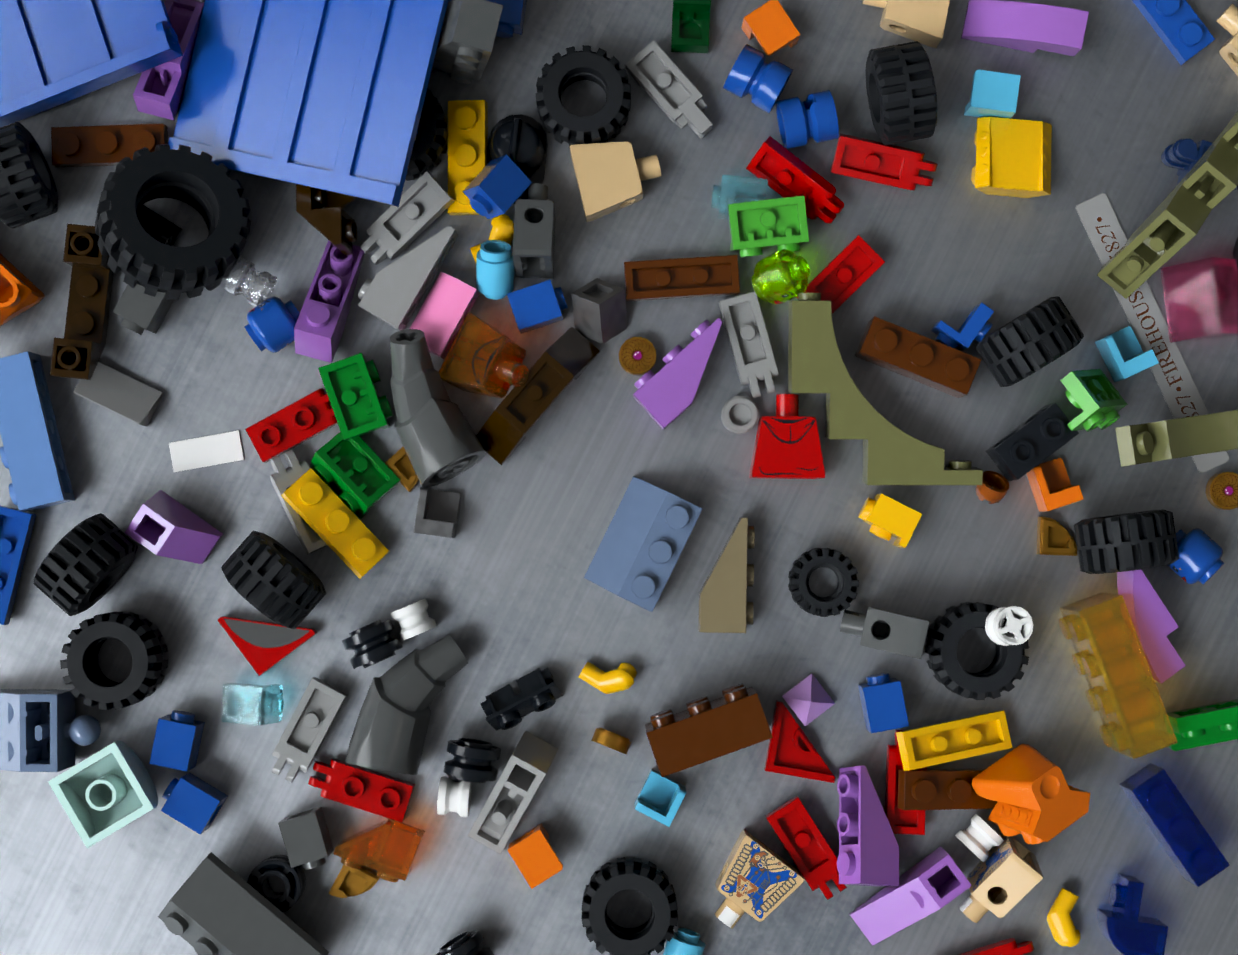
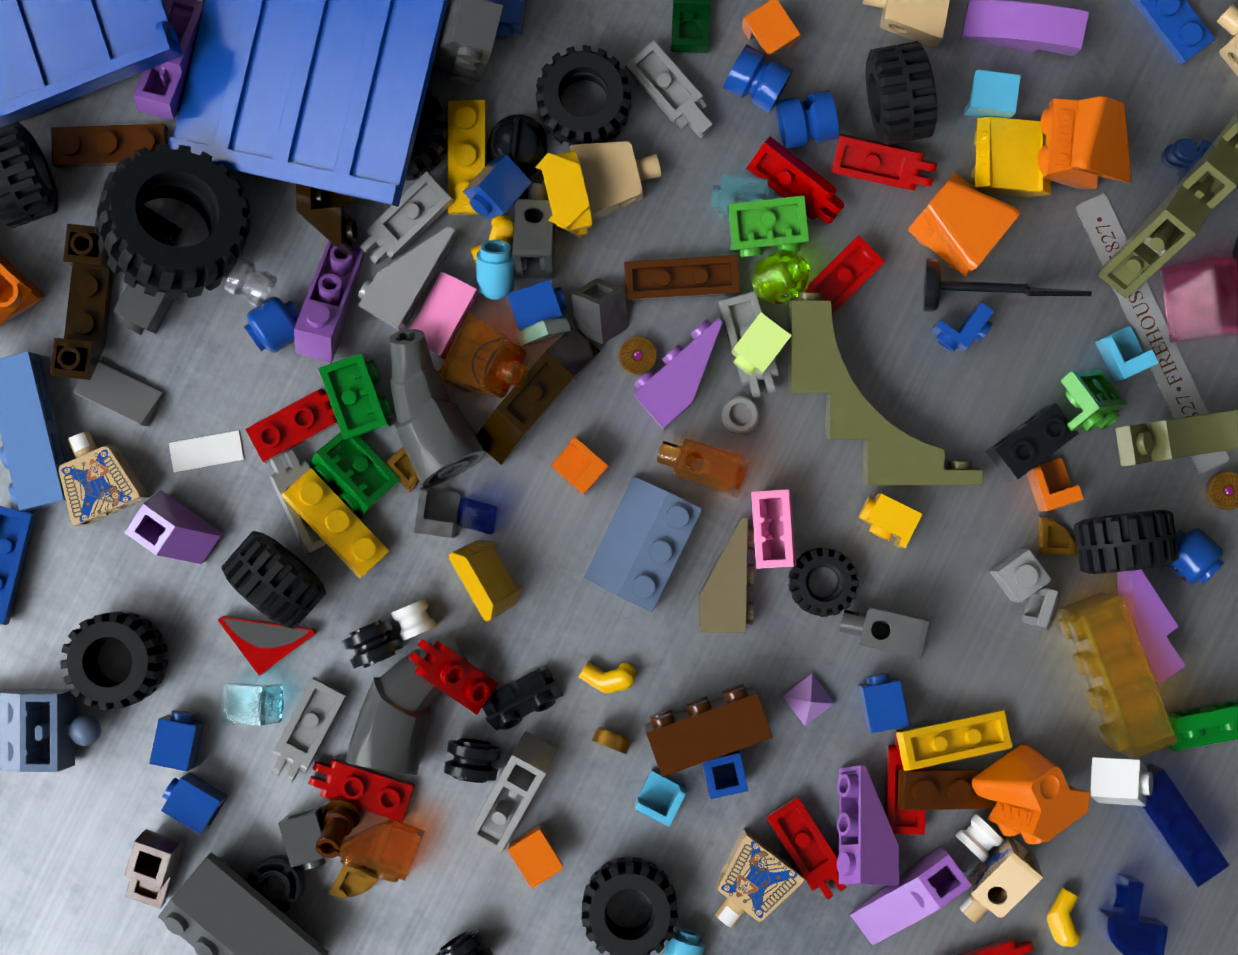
(85, 564): black tyre -> none
(98, 481): none -> torso
(105, 792): light aqua brick -> none
(153, 867): none -> brick
(339, 820): none -> reddish brown pin
(453, 675): none -> red hinge
(454, 797): white wheel -> none
(477, 516): none -> clear blue slope
(485, 578): none -> yellow slope
(543, 331): none -> sand green tile
(566, 192): none -> yellow slope
(579, 466): none -> orange panel
(720, 470): none -> clear orange torso
(725, 775): none -> blue brick
(759, 345): none -> yellowish green brick
(773, 529): none -> bright pink brick
(787, 444): red torso -> none
(791, 750): red tile -> none
(917, 357): reddish brown brick -> none
(934, 285): none -> black piece
(944, 661): black tyre -> none
(962, 224): none -> orange piece
(999, 490): dark orange hinge -> none
(1018, 624): white wheel -> none
(1020, 575): none -> light grey brick
(1030, 342): black tyre -> none
(1041, 608): none -> light grey slope
(1085, 142): none -> orange piece
(1120, 781): none -> white brick

